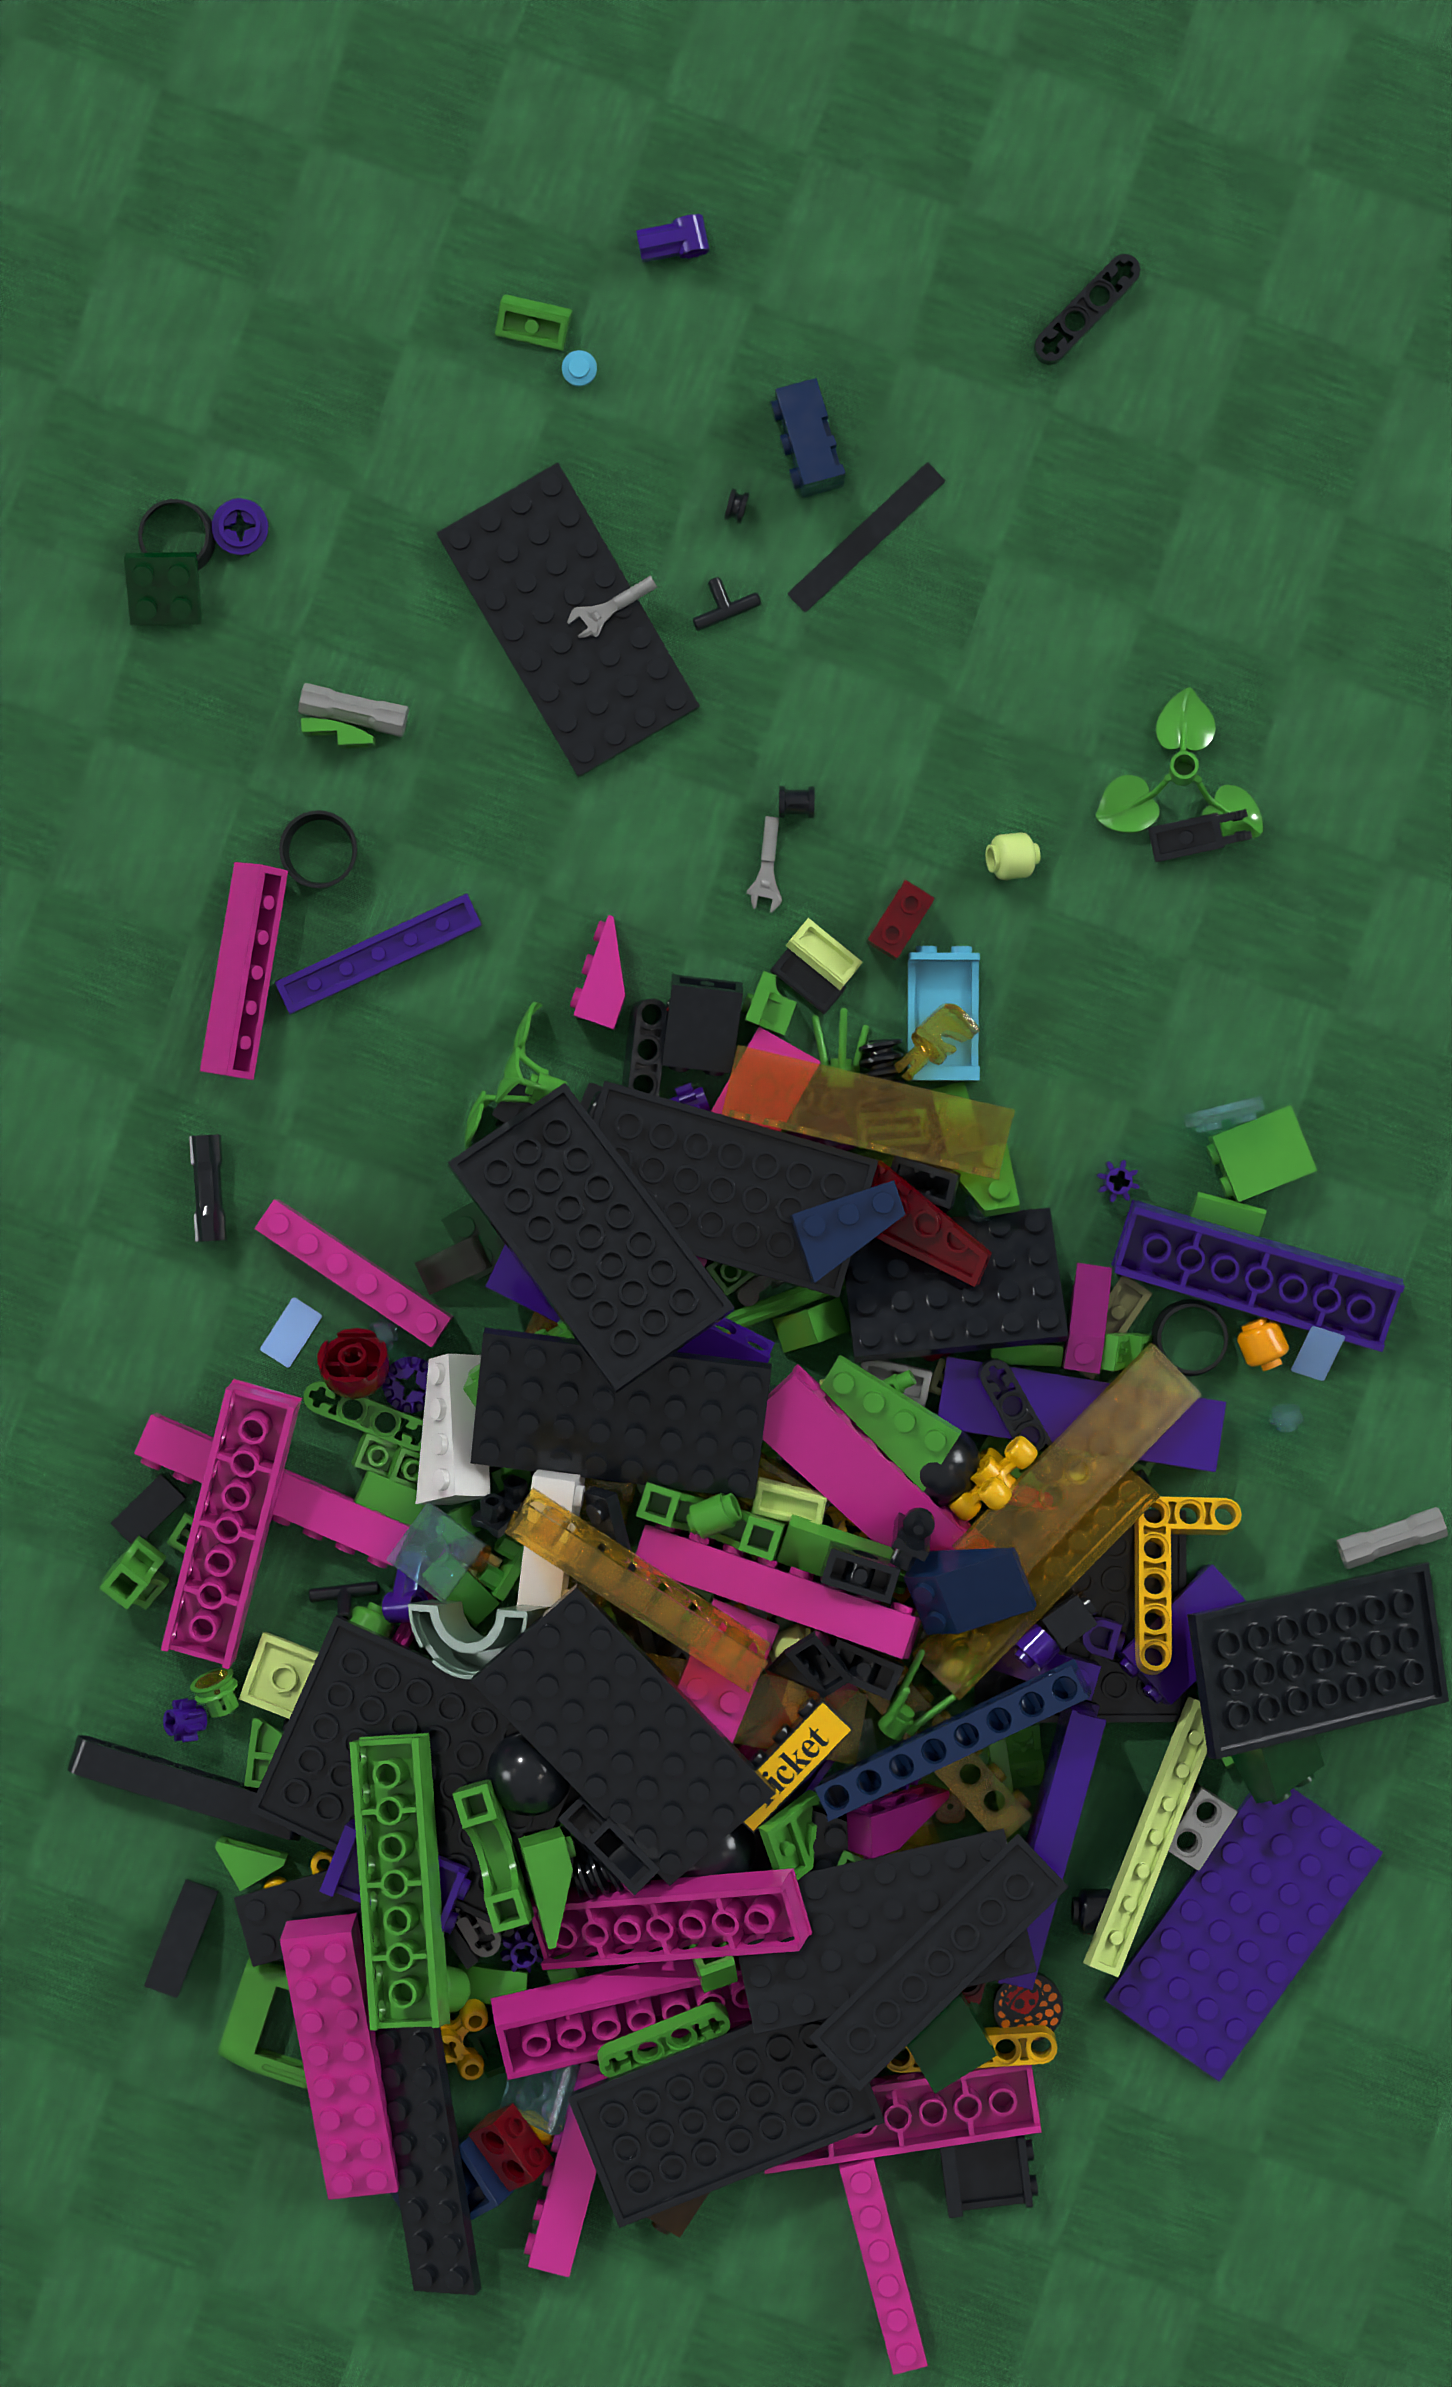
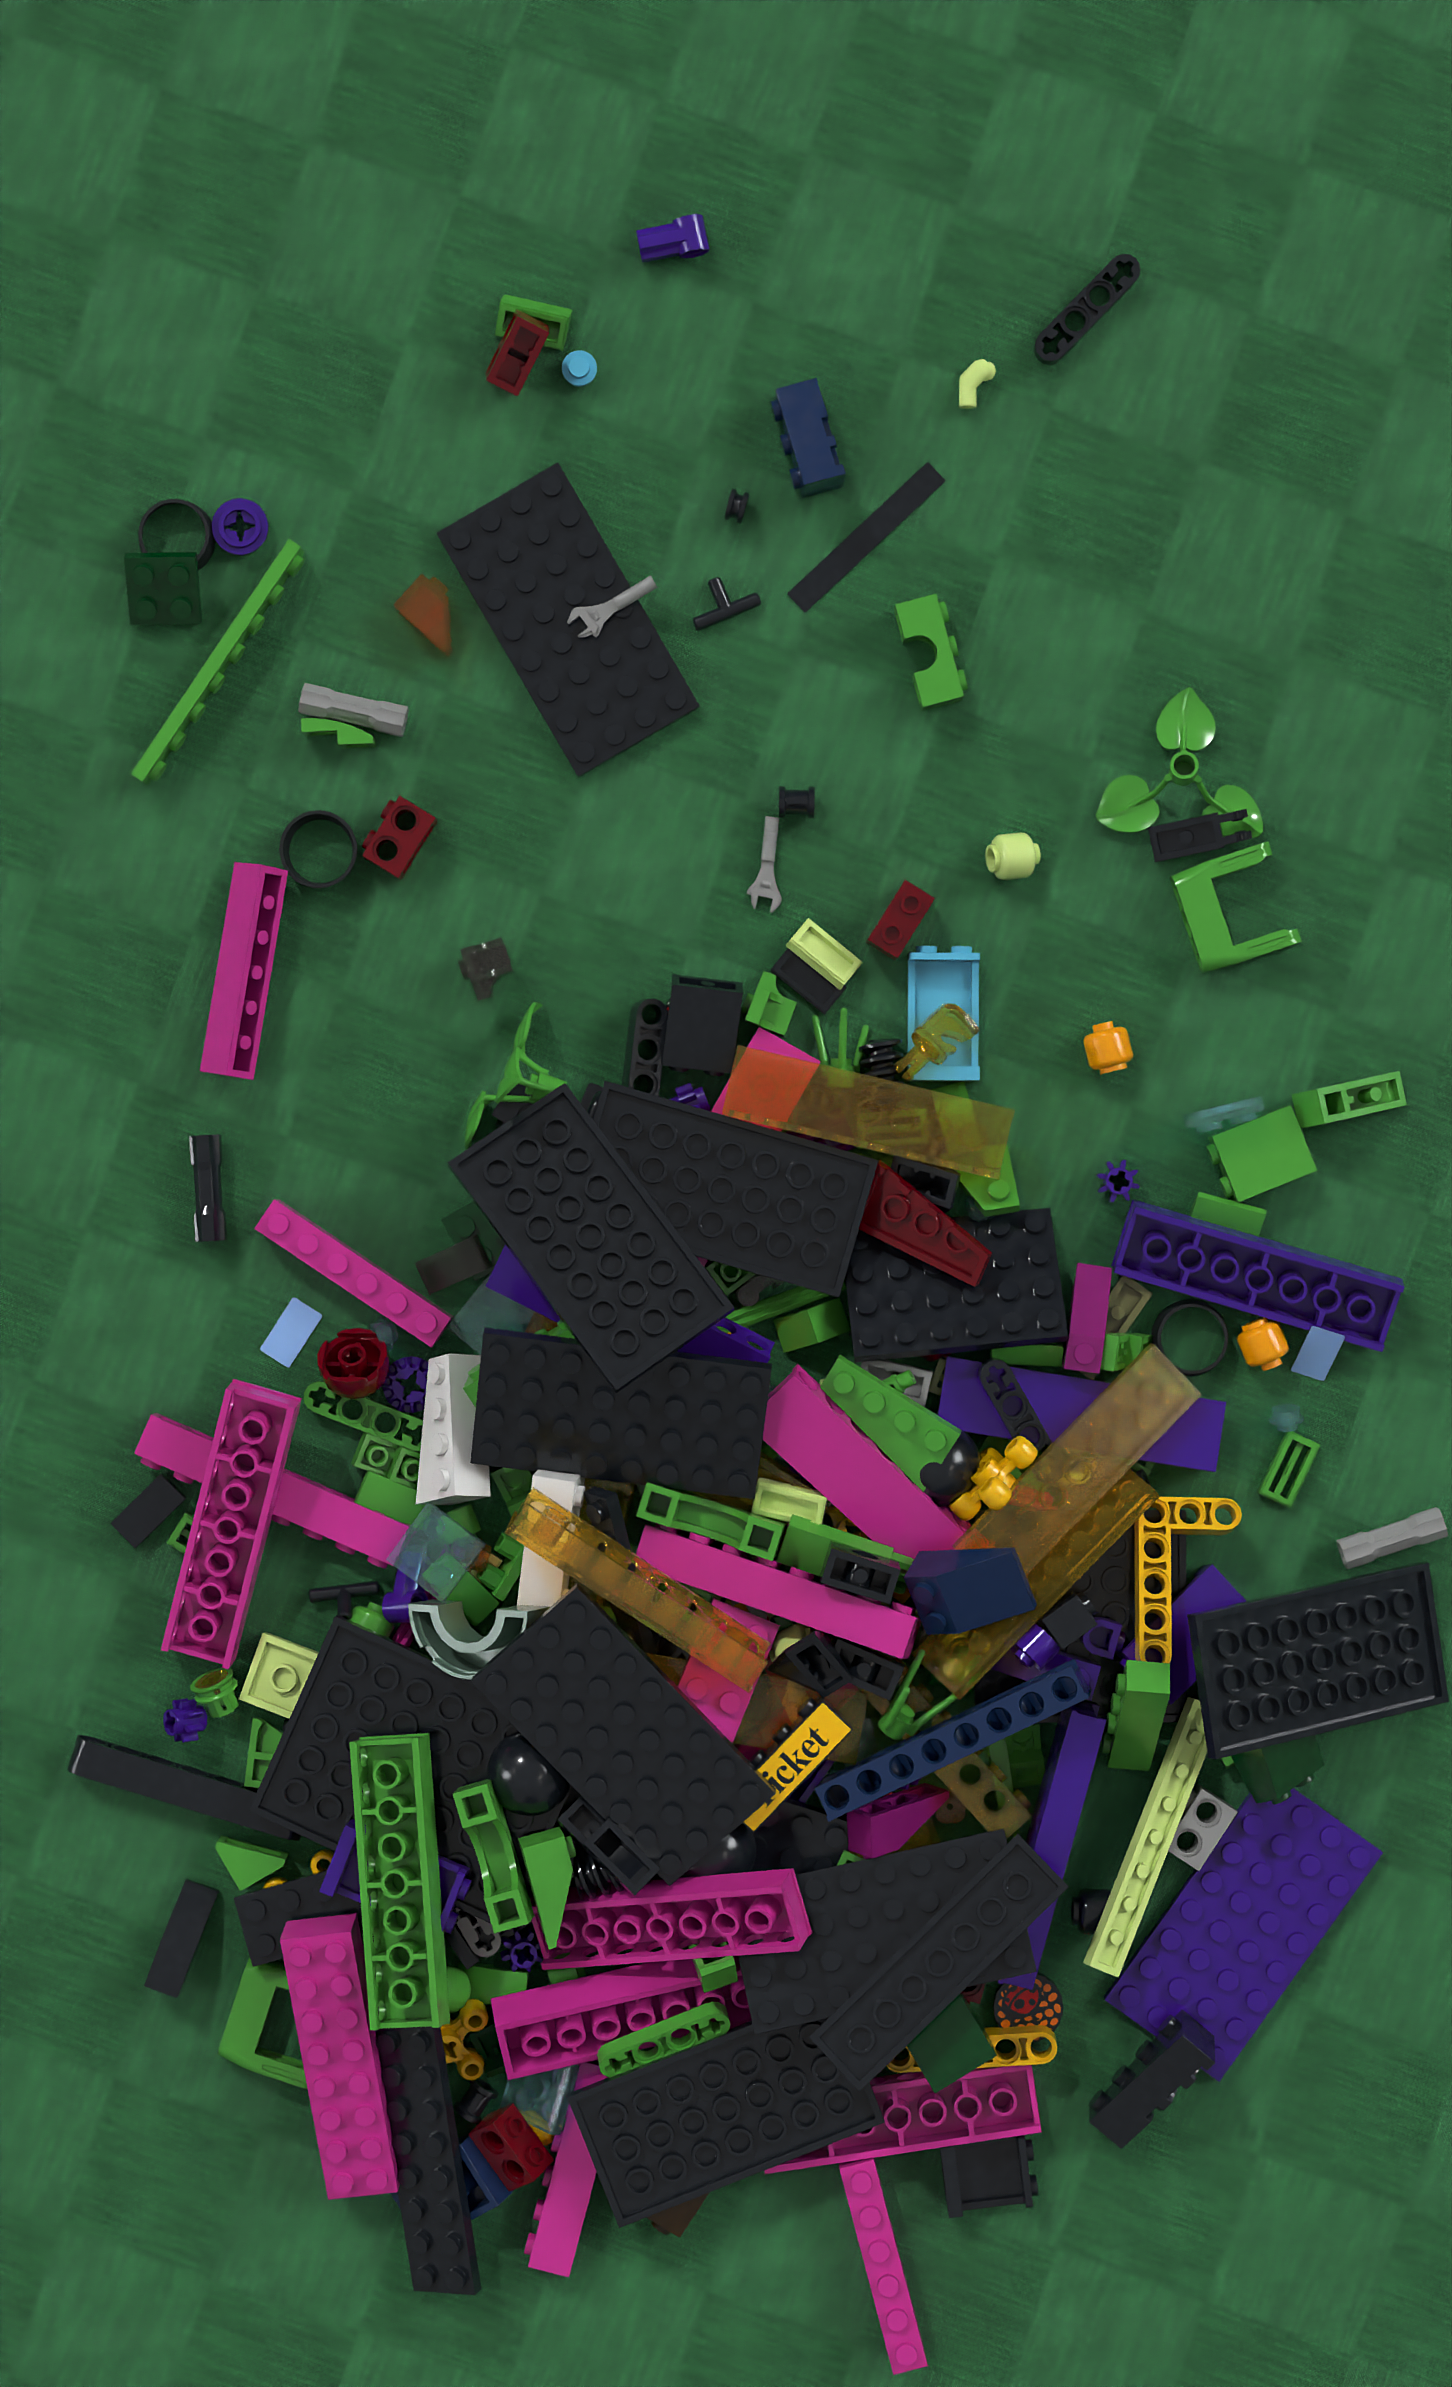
(136, 1575): bright green brick -> none
(227, 651): none -> bright green plate
(378, 954): dark purple plate -> none
(407, 842): none -> dark red brick
(428, 611): none -> clear orange slope
(475, 2100): none -> black bush
(485, 966): none -> clear smoke brick
(488, 1310): none -> clear light blue plate
(498, 1508): black hips -> none
(517, 352): none -> dark red brick
(604, 986): dark pink slope -> none
(714, 1515): bright green brick -> none
(791, 1835): bright green wing -> none
(844, 1225): dark blue wedge -> none
(911, 1537): black hips -> none
(924, 621): none -> bright green arch
(970, 379): none -> yellowish green arm
(1108, 1048): none -> light orange head
(1136, 1715): none -> bright green brick
(1152, 2078): none -> black wedge
(1205, 918): none -> bright green connector
(1276, 1462): none -> bright green tile
(1349, 1099): none -> bright green slope

